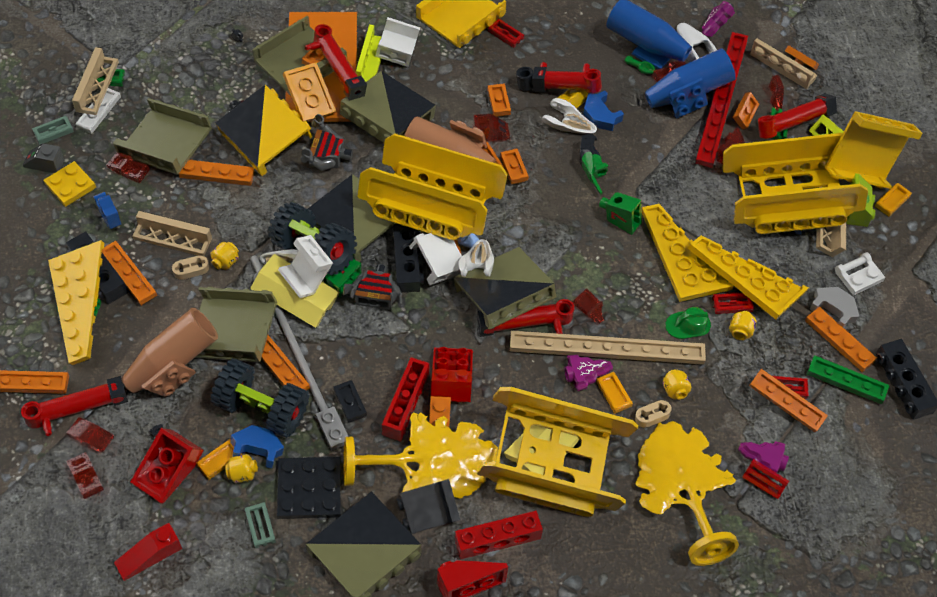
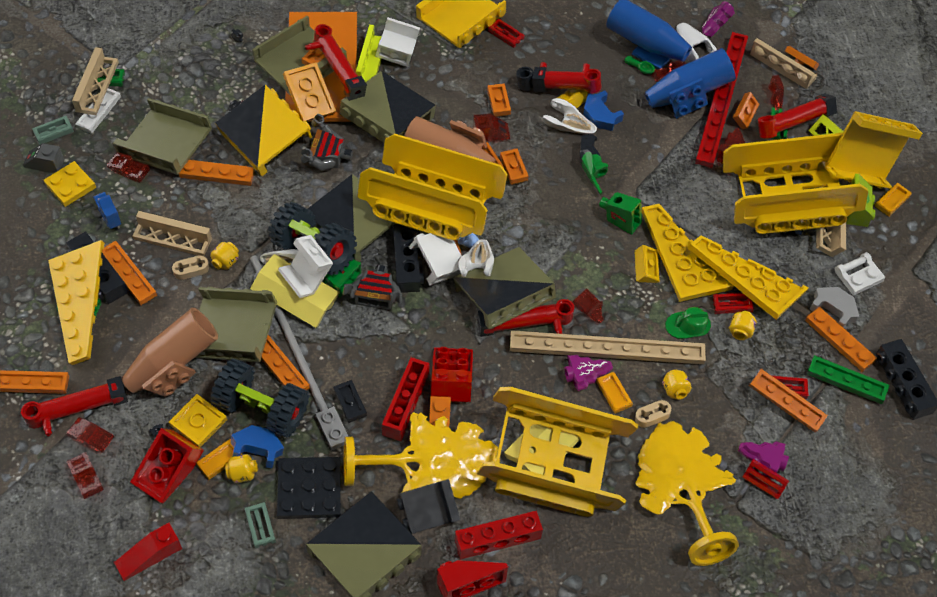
(198, 420): none -> yellow plate
(646, 264): none -> yellow slope

